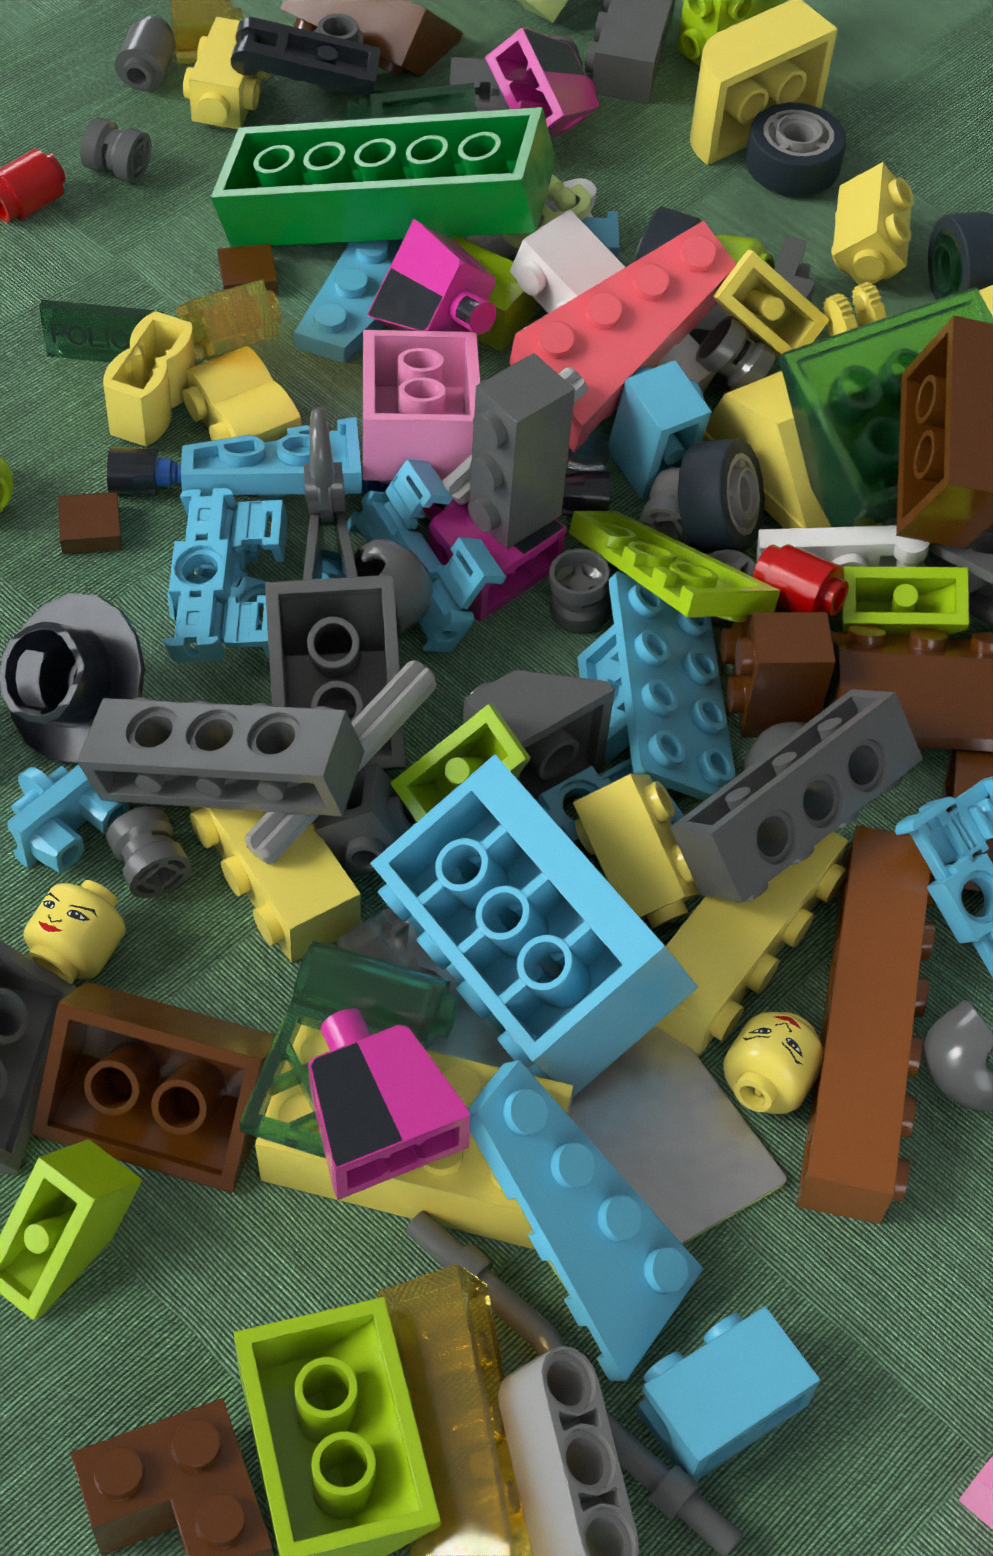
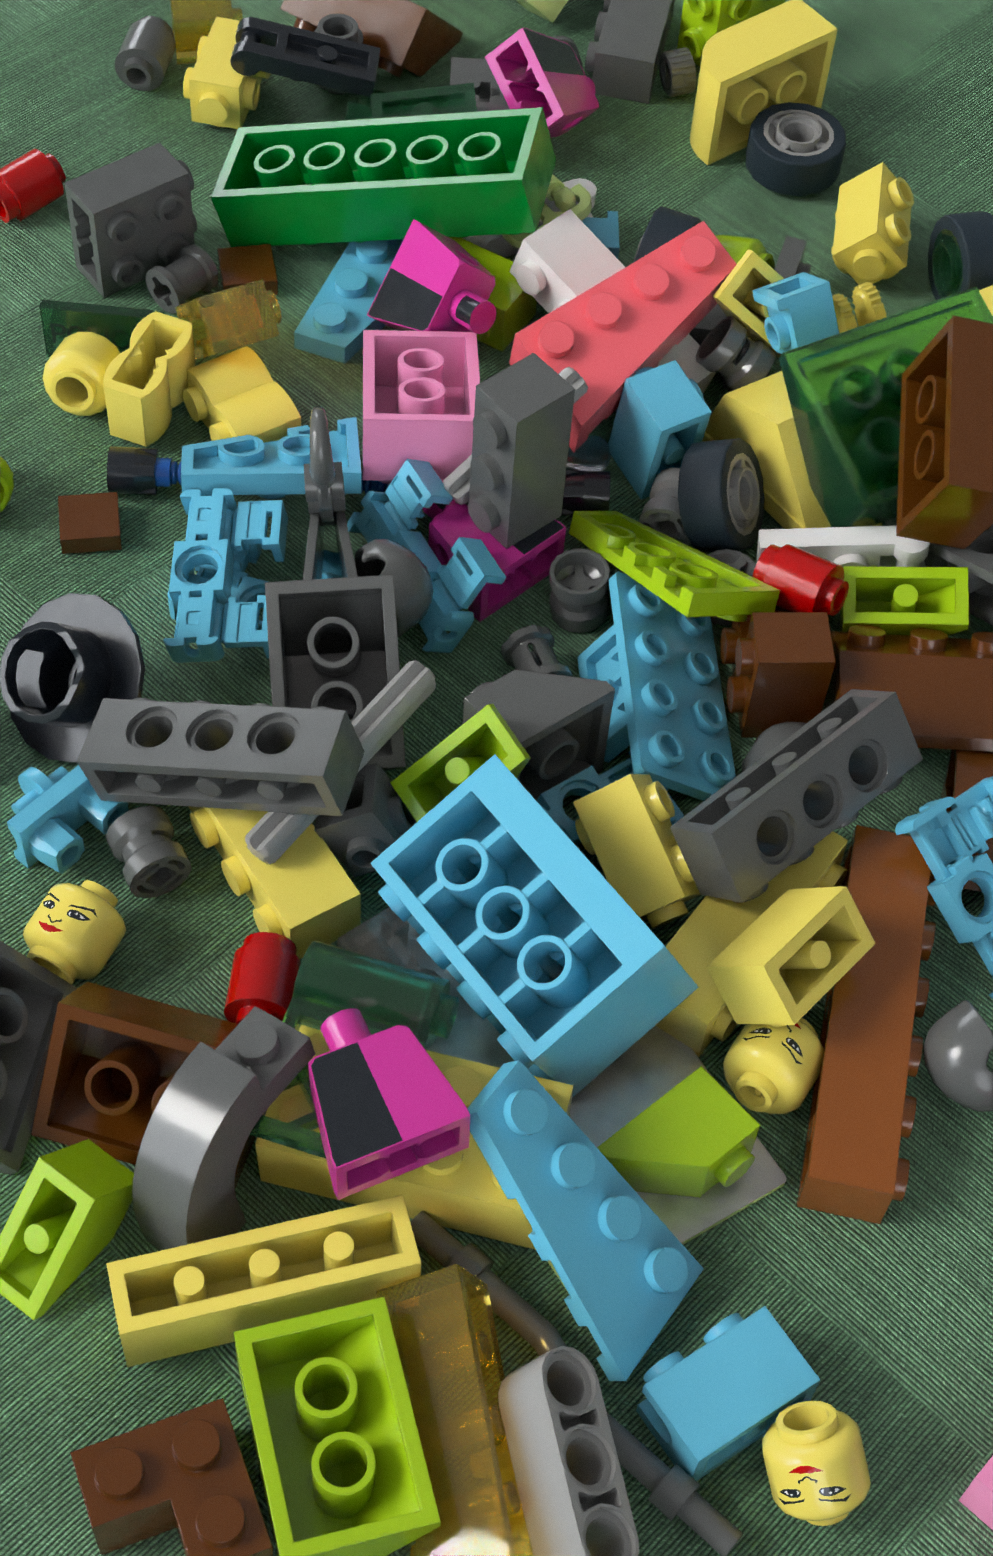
(77, 372): none -> light yellow head
(112, 149): dark grey wheel -> none
(130, 217): none -> dark grey brick
(182, 278): none -> dark grey bush
(201, 1125): none -> dark grey arch
(260, 1276): none -> light yellow brick
(262, 976): none -> red brick
(541, 659): none -> dark grey bush
(677, 72): none -> dark grey axle
(685, 1140): none -> lime slope
(791, 956): none -> light yellow brick
(798, 311): none -> medium azure brick
(816, 1463): none -> light yellow head

